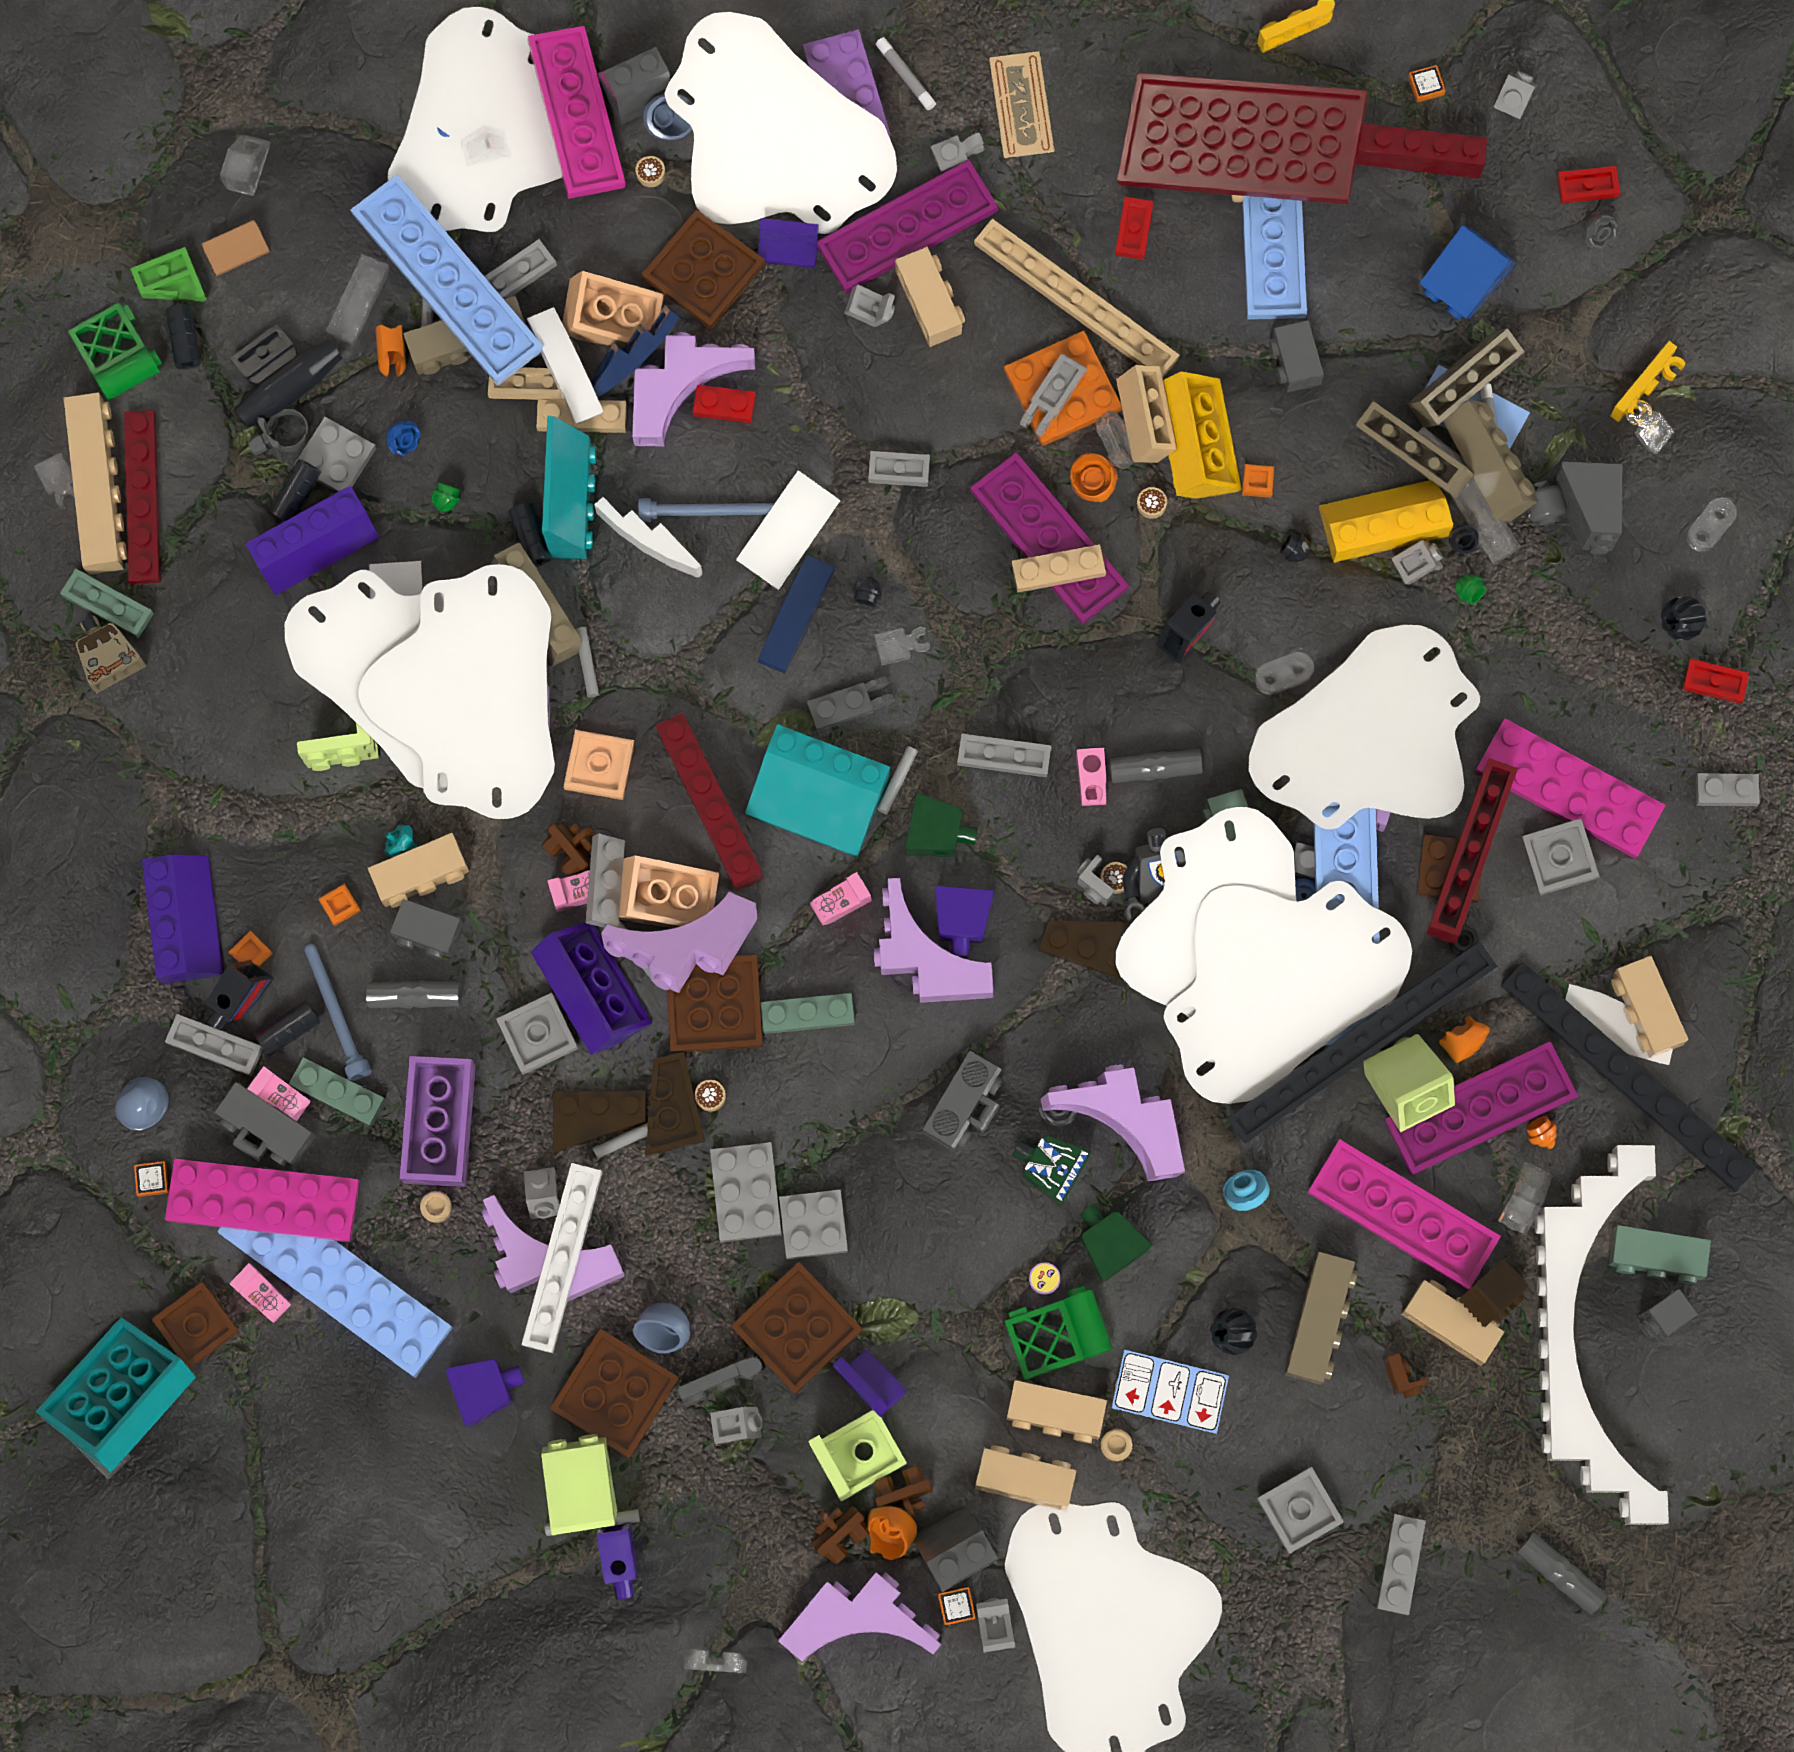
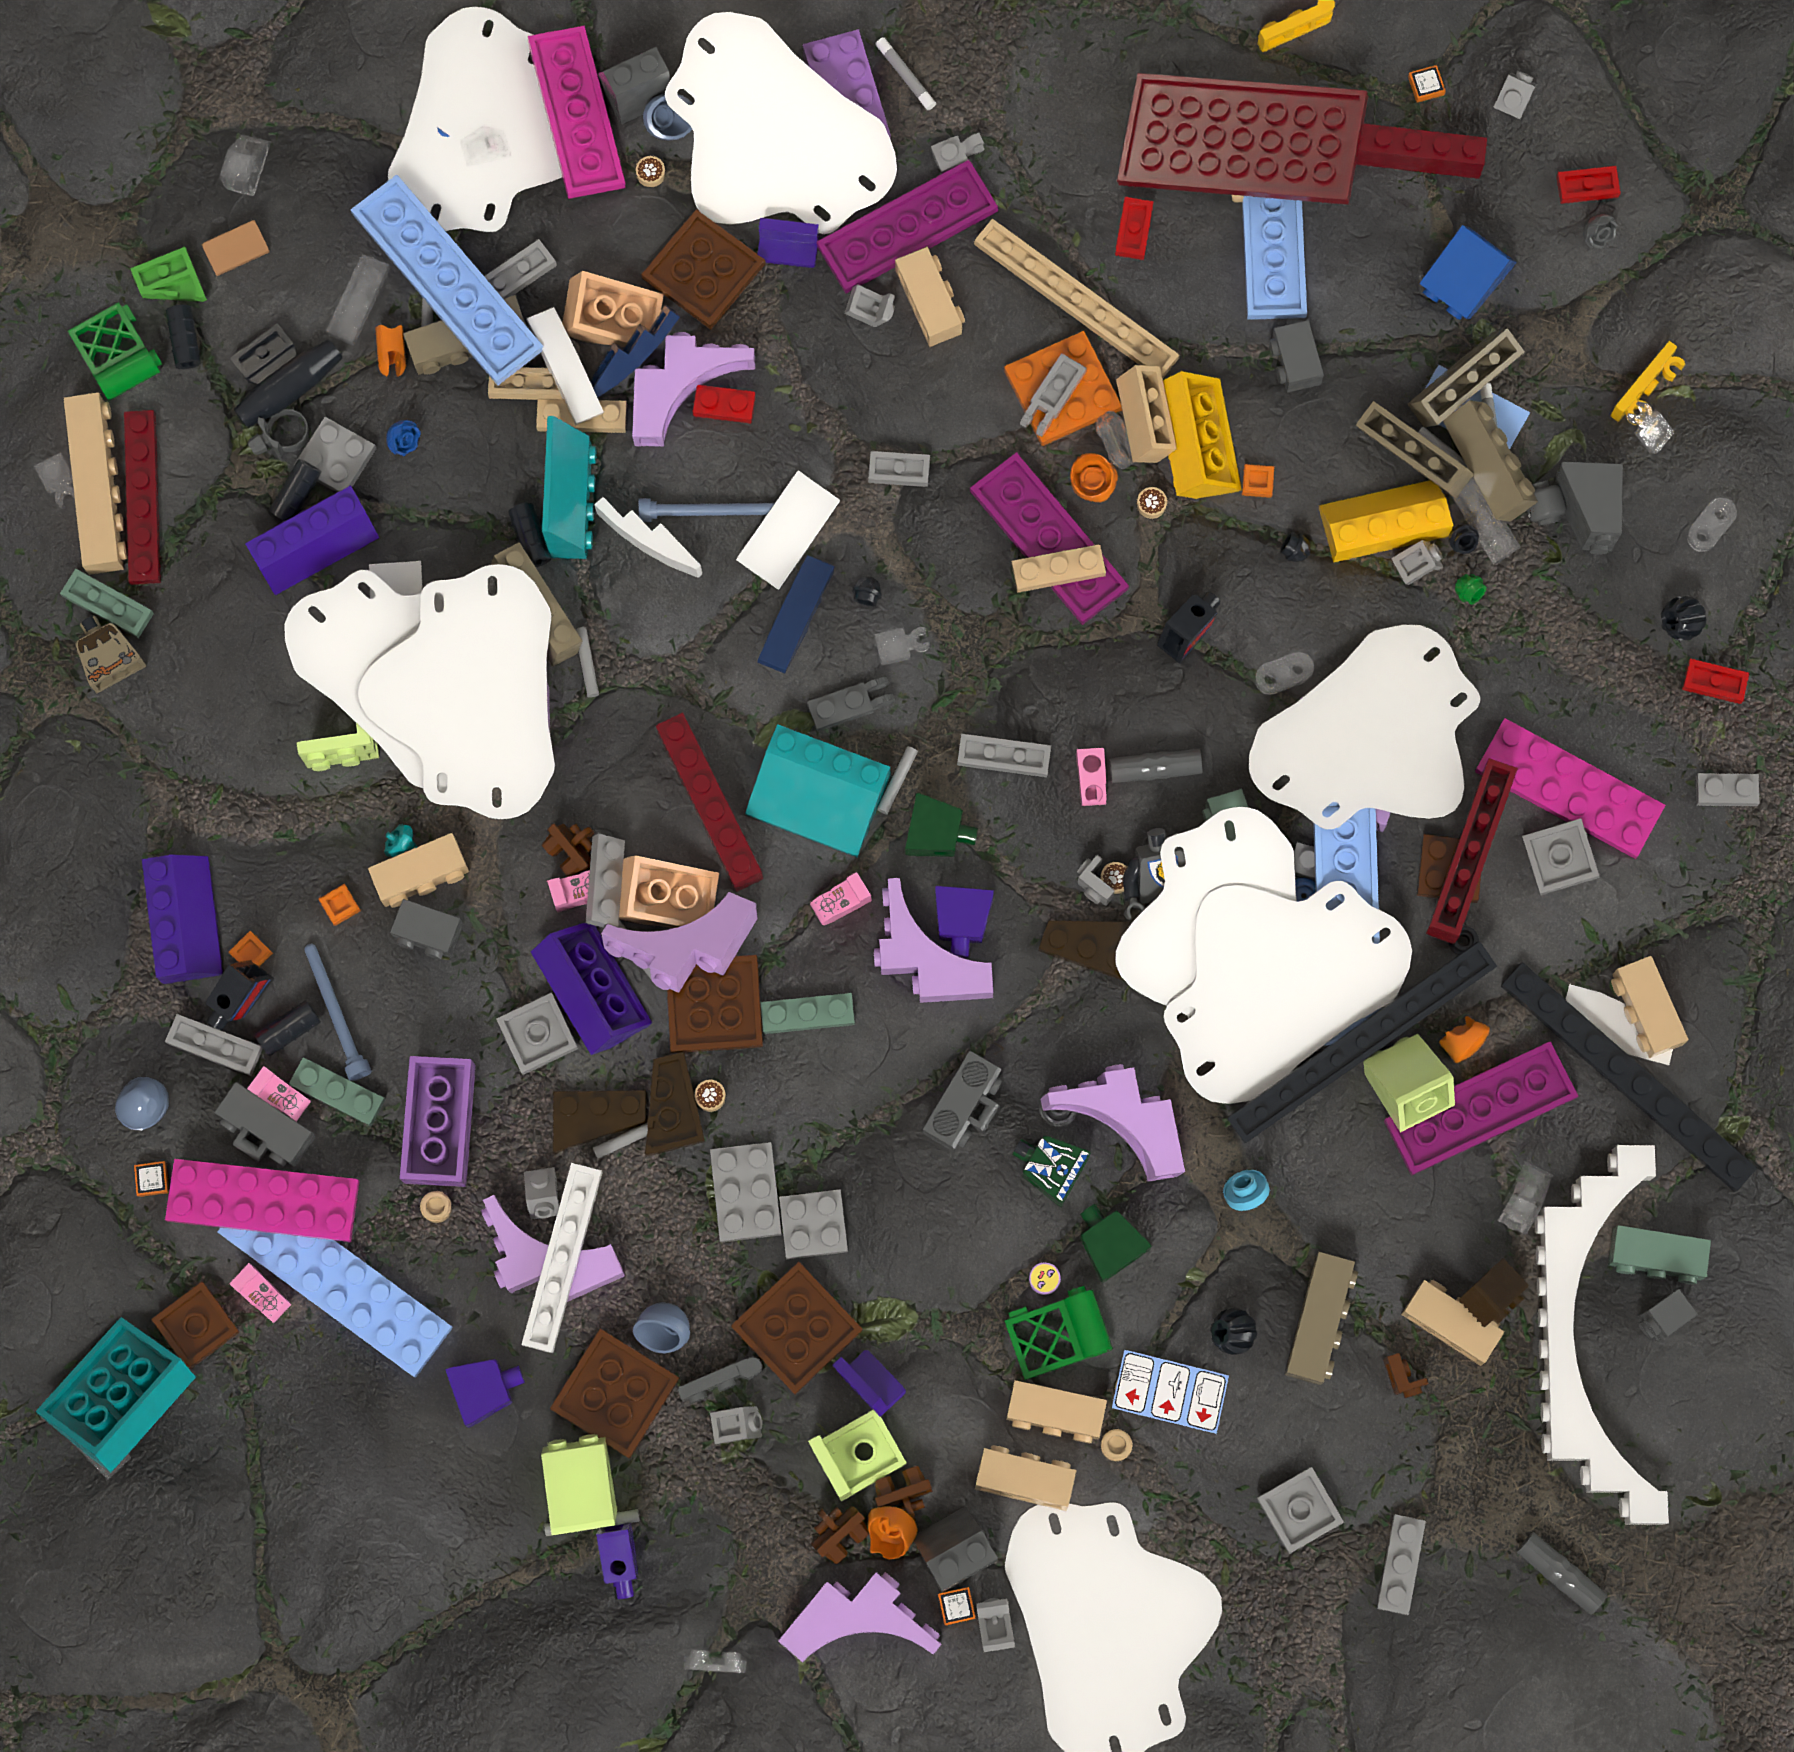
(413, 994): dark grey axle -> none
(445, 497): green plate -> none
(599, 764): light nougat tile -> none
(1021, 104): sticker -> none
(1404, 1214): dark pink plate -> none
(1542, 1132): orange plate -> none

